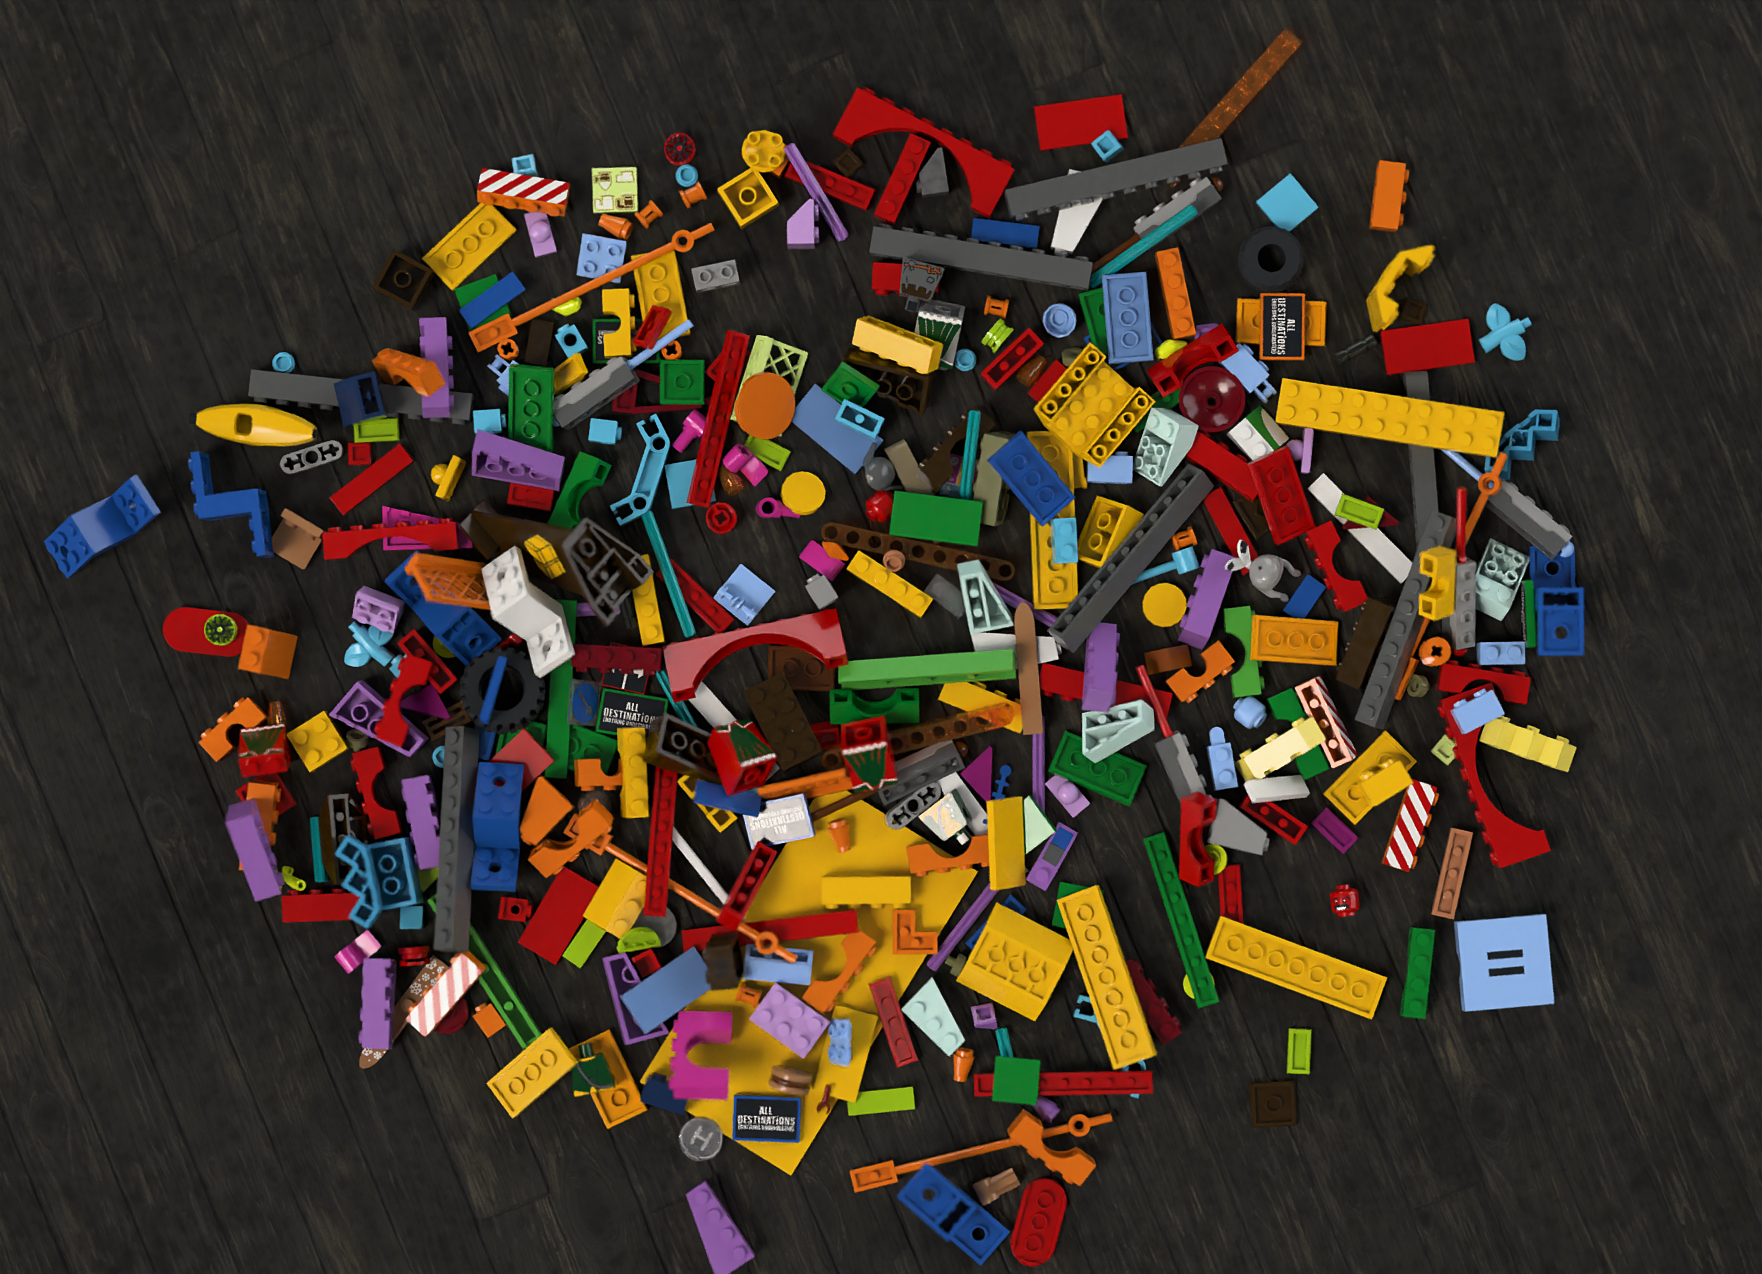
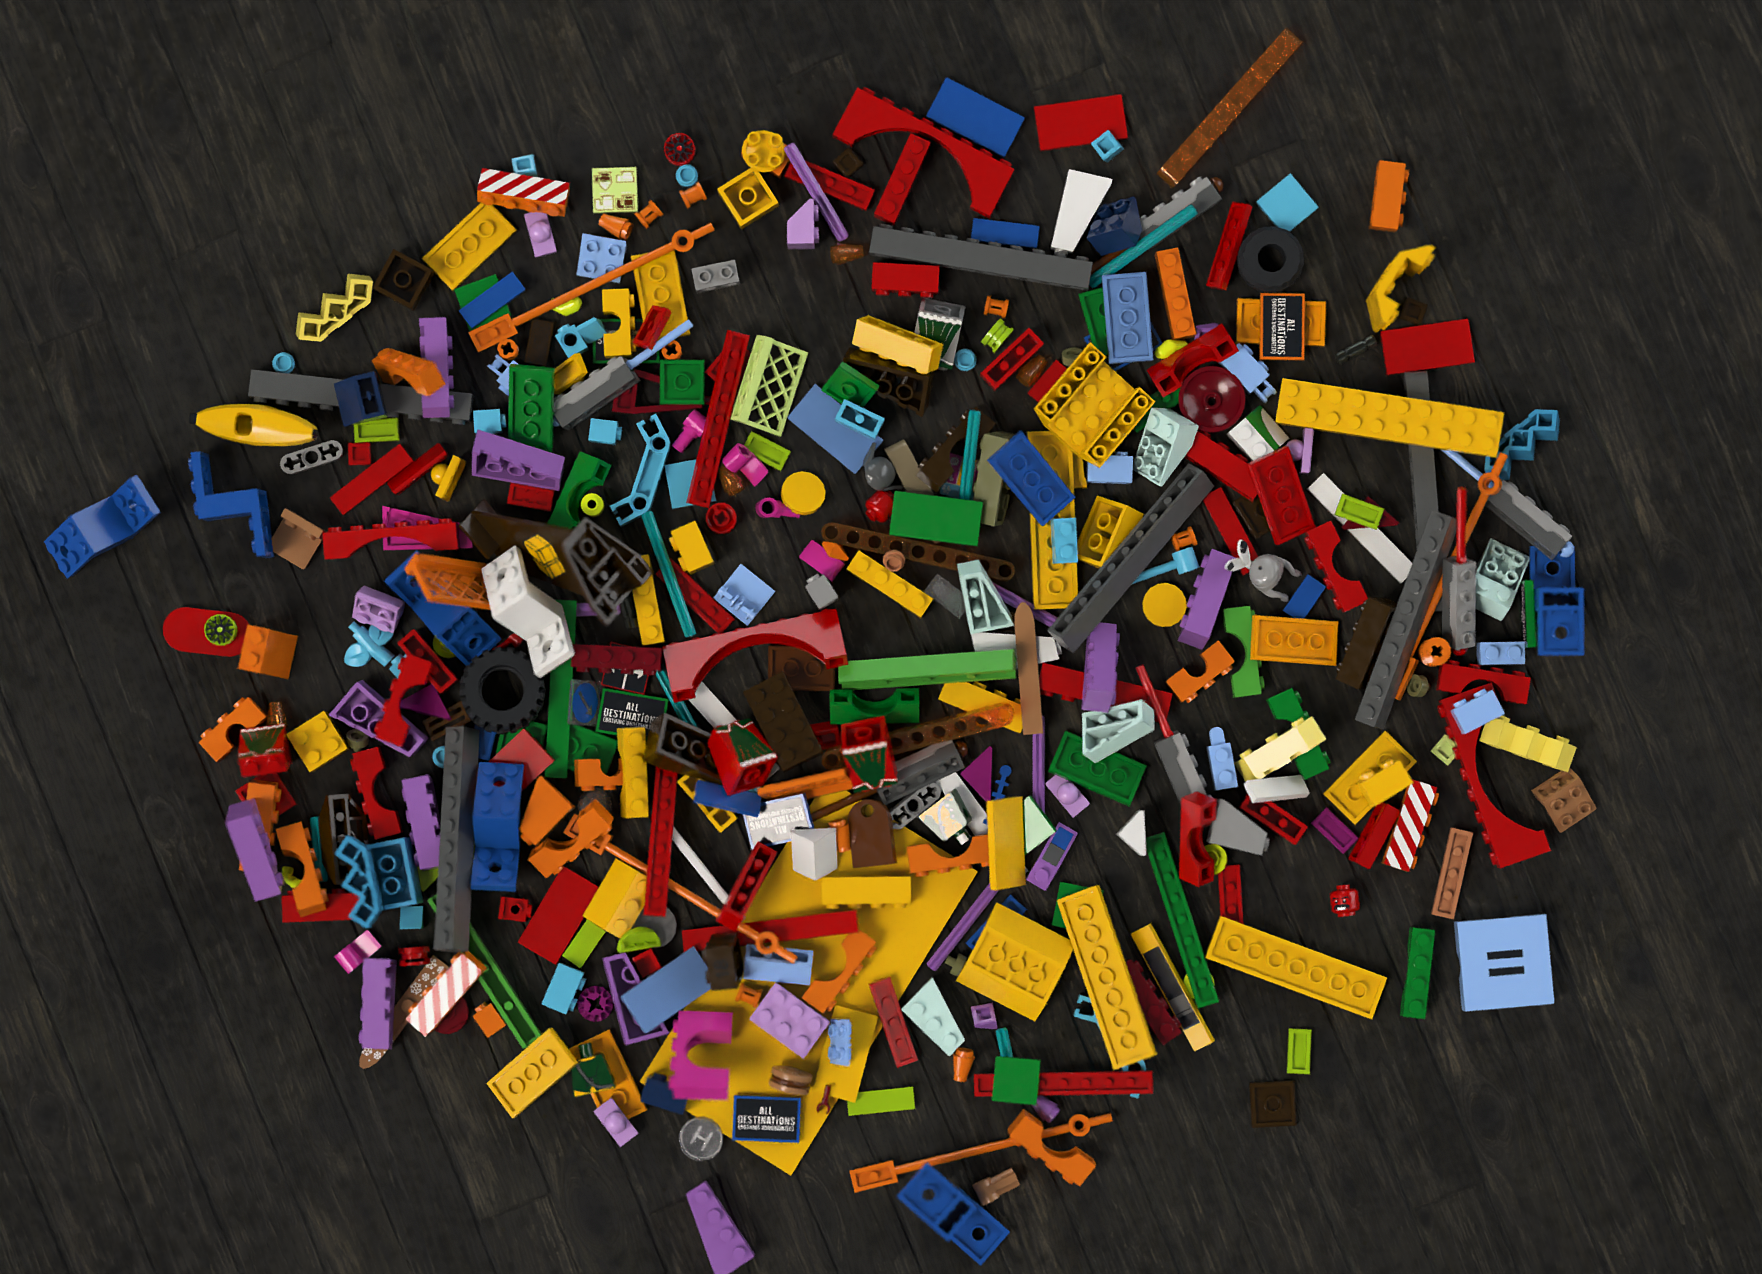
(308, 894): none -> orange arch
(335, 309): none -> light yellow brick
(417, 469): none -> red slope
(493, 690): blue tile -> none
(564, 988): none -> medium azure brick
(591, 330): none -> medium azure slope
(599, 505): none -> neon yellow brick
(605, 1001): none -> magenta gear
(615, 1122): none -> lavender tile
(691, 547): none -> yellow brick
(765, 405): orange tile -> none
(814, 851): none -> white slope
(845, 252): none -> clear orange cone
(871, 836): none -> reddish brown tile
(906, 939): orange plate -> none
(918, 282): torso -> none
(933, 177): flat silver slope -> none
(975, 117): none -> blue tile
(1038, 1222): red tile -> none
(1059, 320): light blue hair -> none
(1115, 226): none -> dark blue slope
(1116, 178): dark grey brick -> none
(1134, 833): none -> white slope
(1167, 659): dark orange slope -> none
(1172, 987): none -> tile
(1229, 245): none -> red tile
(1249, 712): light blue head -> none
(1322, 709): orange brick -> none
(1374, 835): none -> red slope
(1439, 598): yellow arch -> none
(1505, 333): medium azure plant -> none
(1564, 799): none -> medium nougat bracket

